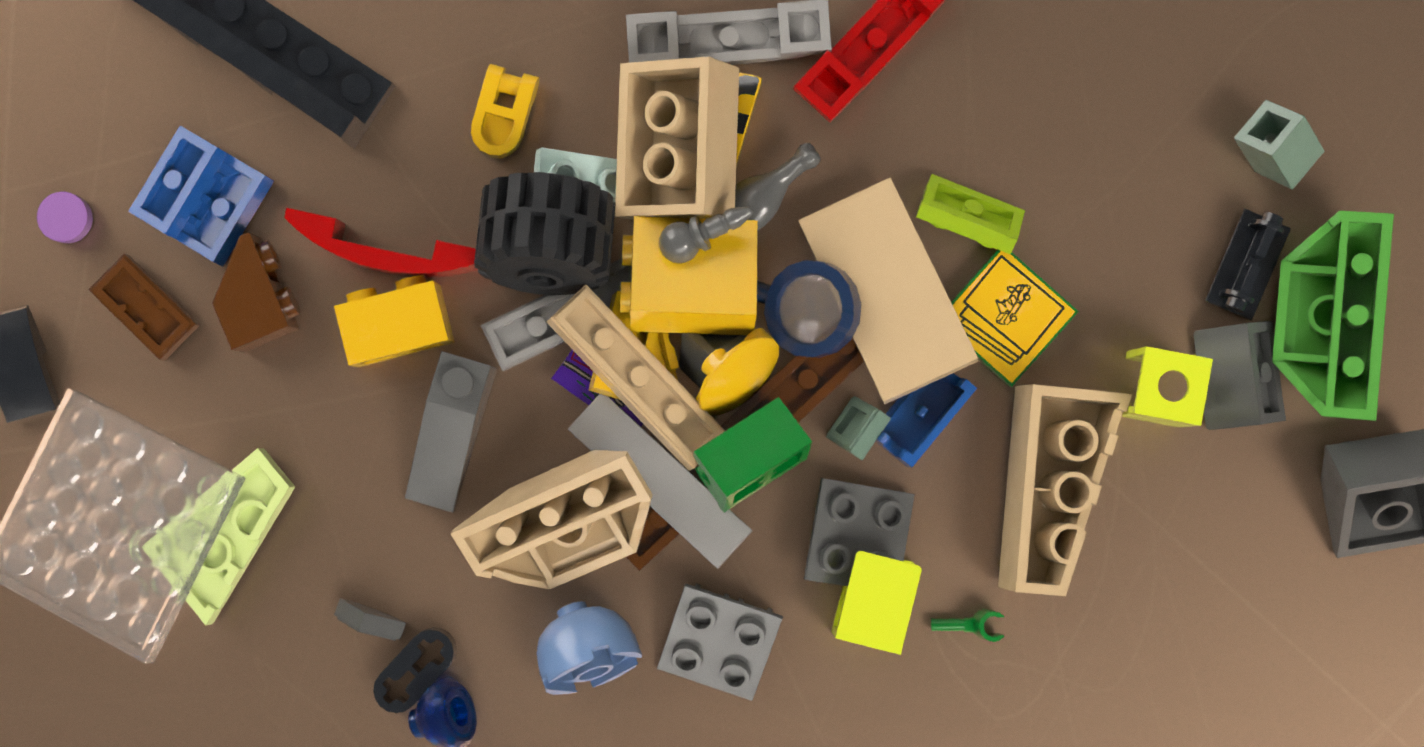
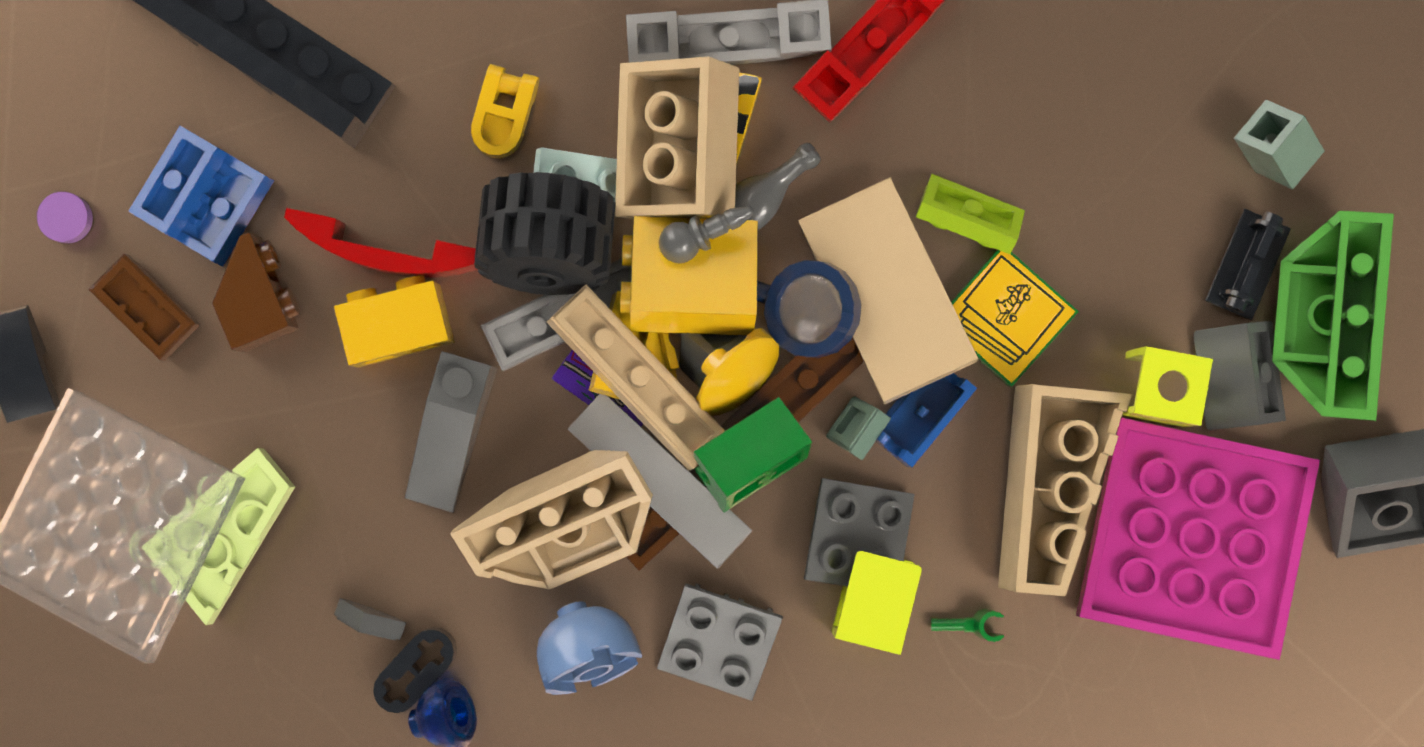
(1198, 538): none -> dark pink plate

